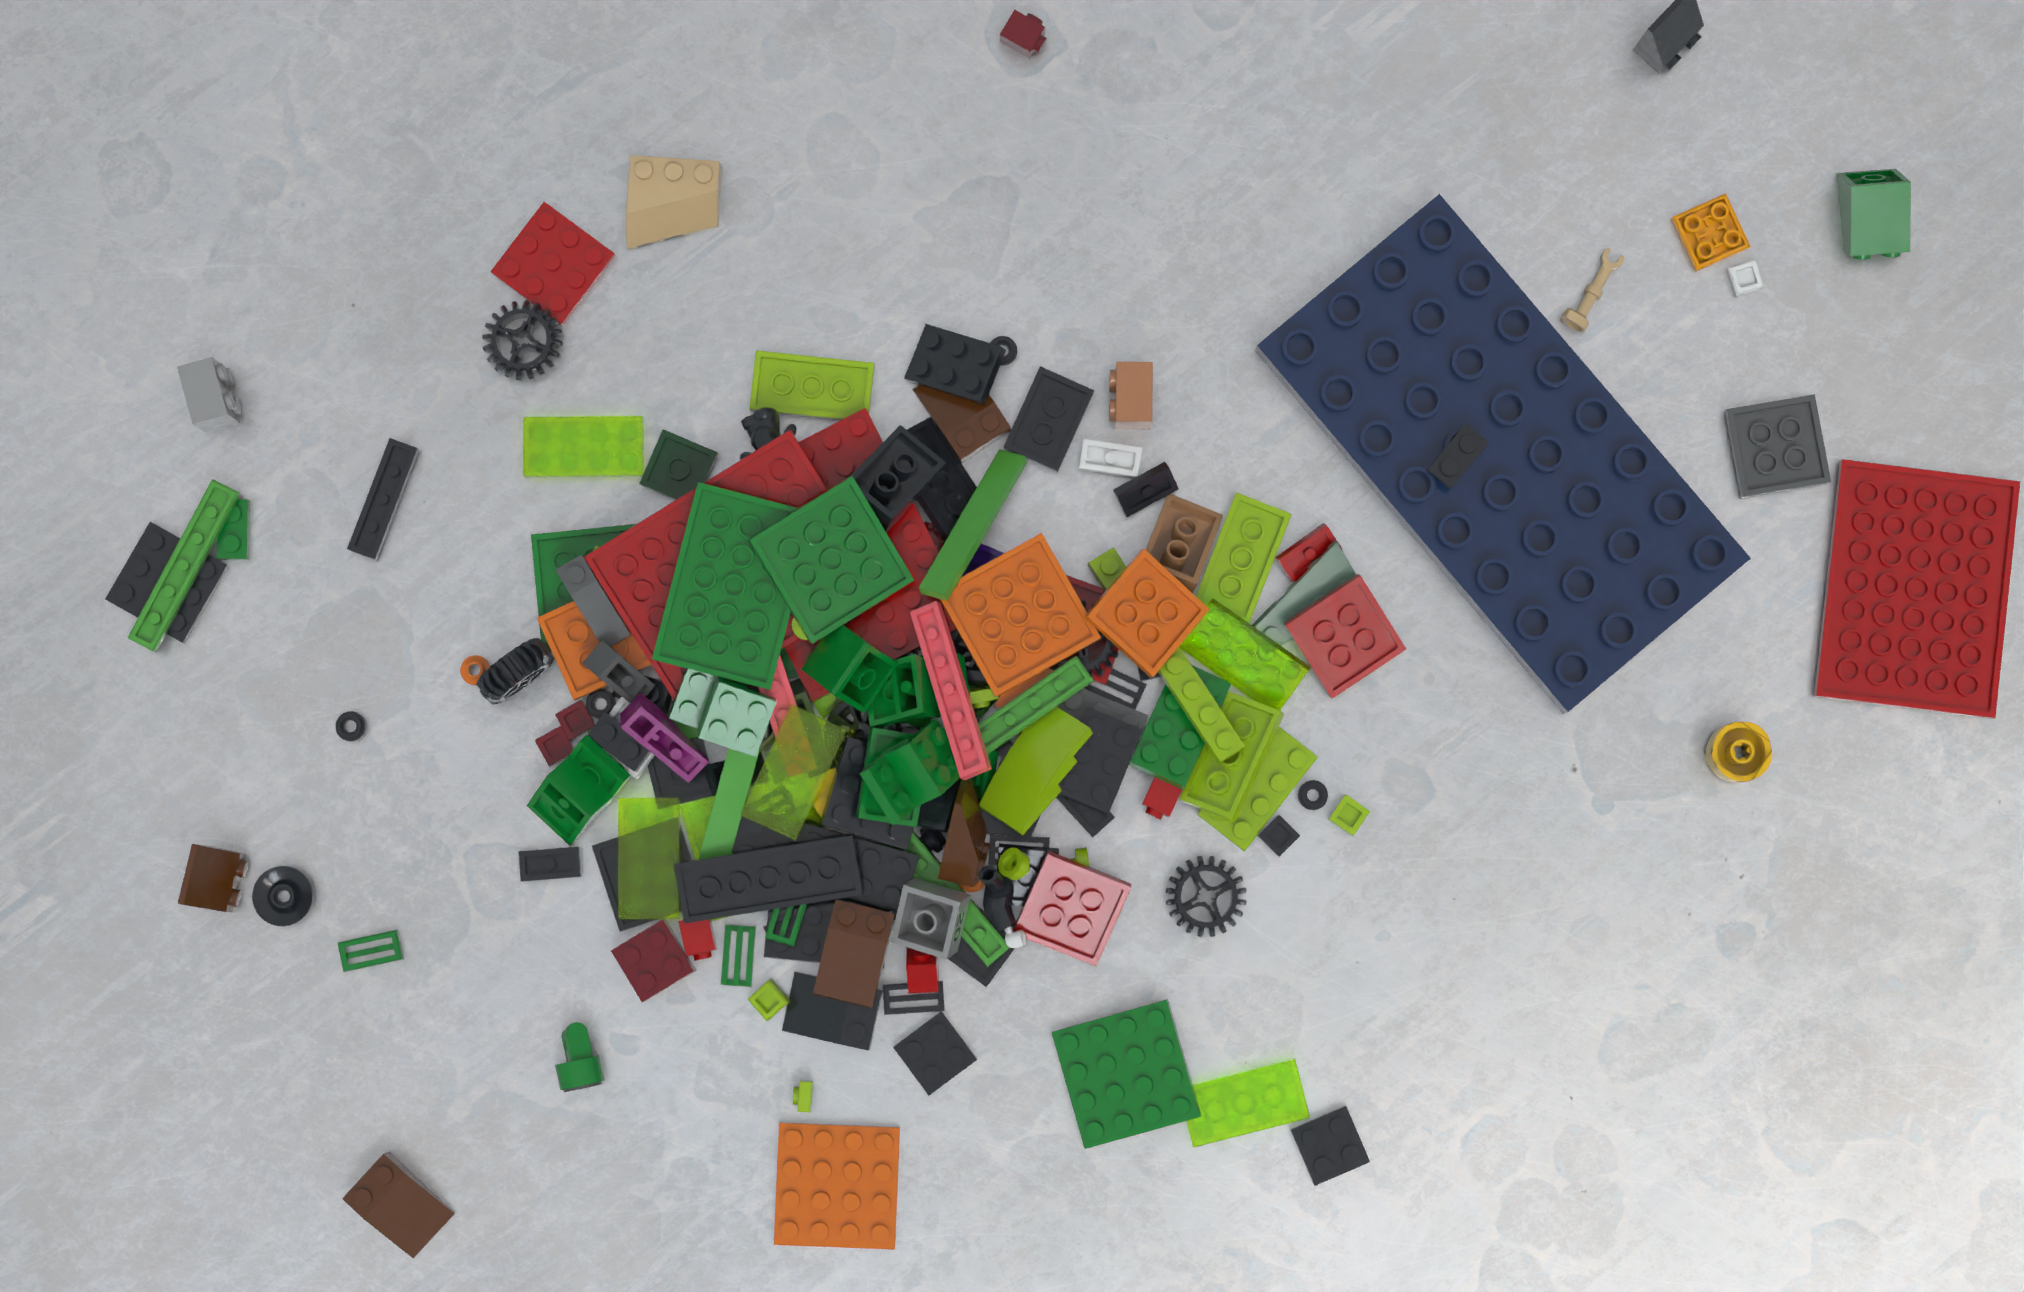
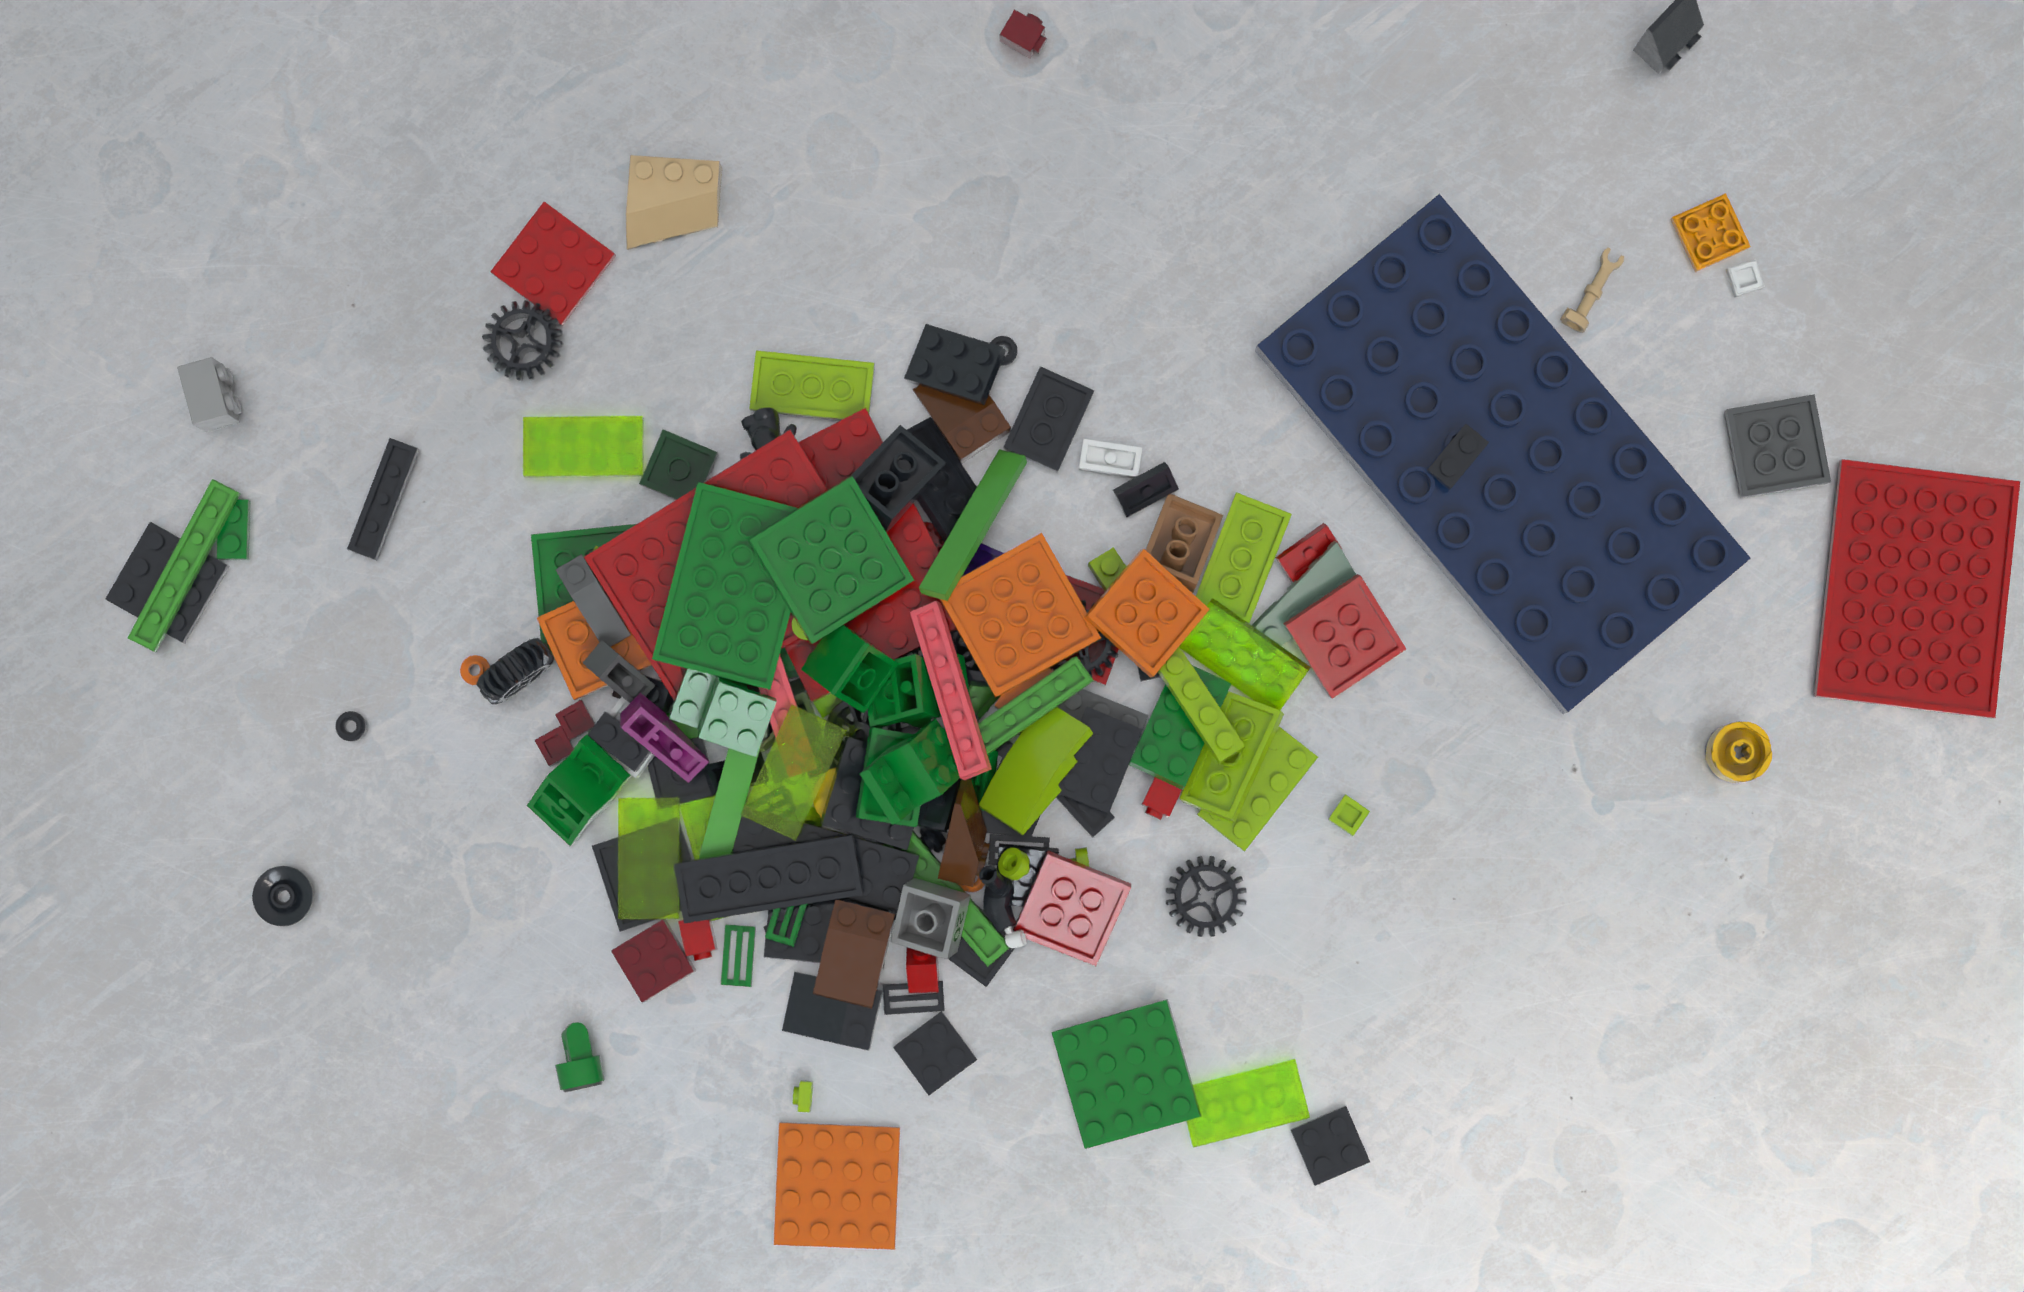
(213, 878): reddish brown slope -> none
(396, 945): green tile -> none
(398, 1204): reddish brown slope -> none
(550, 864): black plate -> none
(592, 699): black plate -> none
(769, 999): lime tile -> none
(981, 696): lime plate -> none
(1133, 395): nougat brick -> none
(1137, 696): black tile -> none
(1278, 835): black plate -> none
(1322, 795): black plate -> none
(1875, 212): slope -> none

